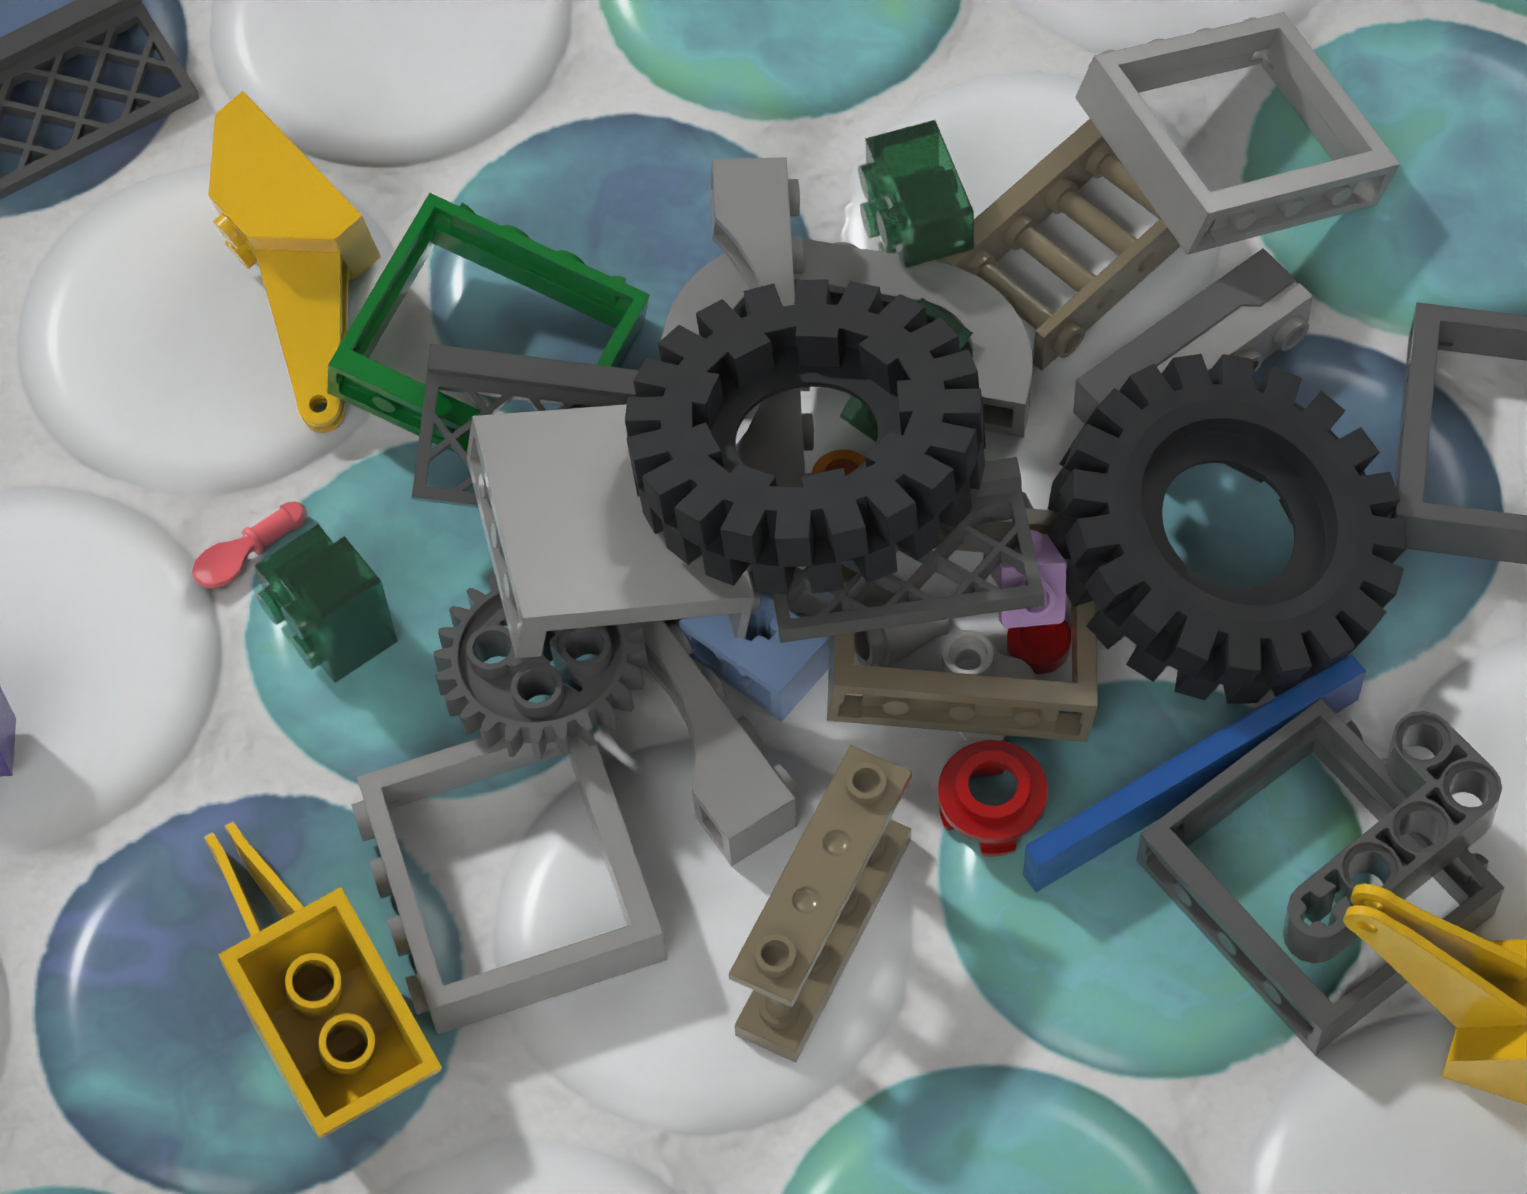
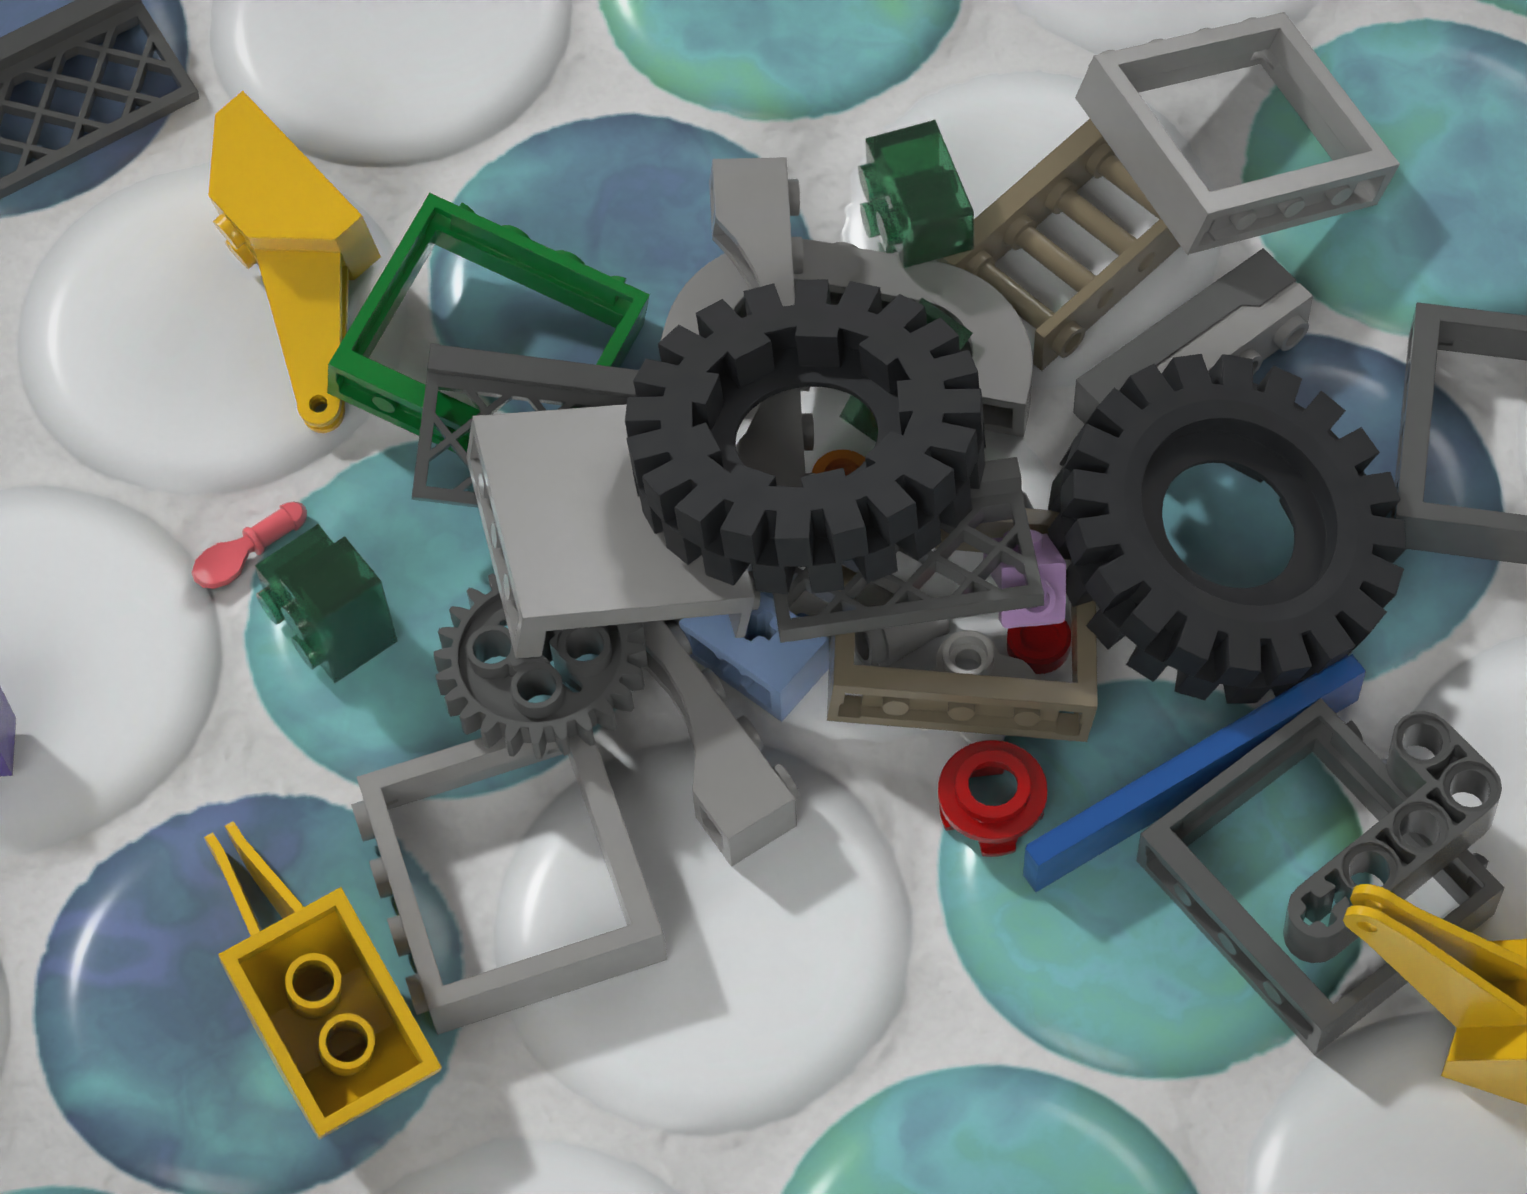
(821, 904): dark tan fence -> none

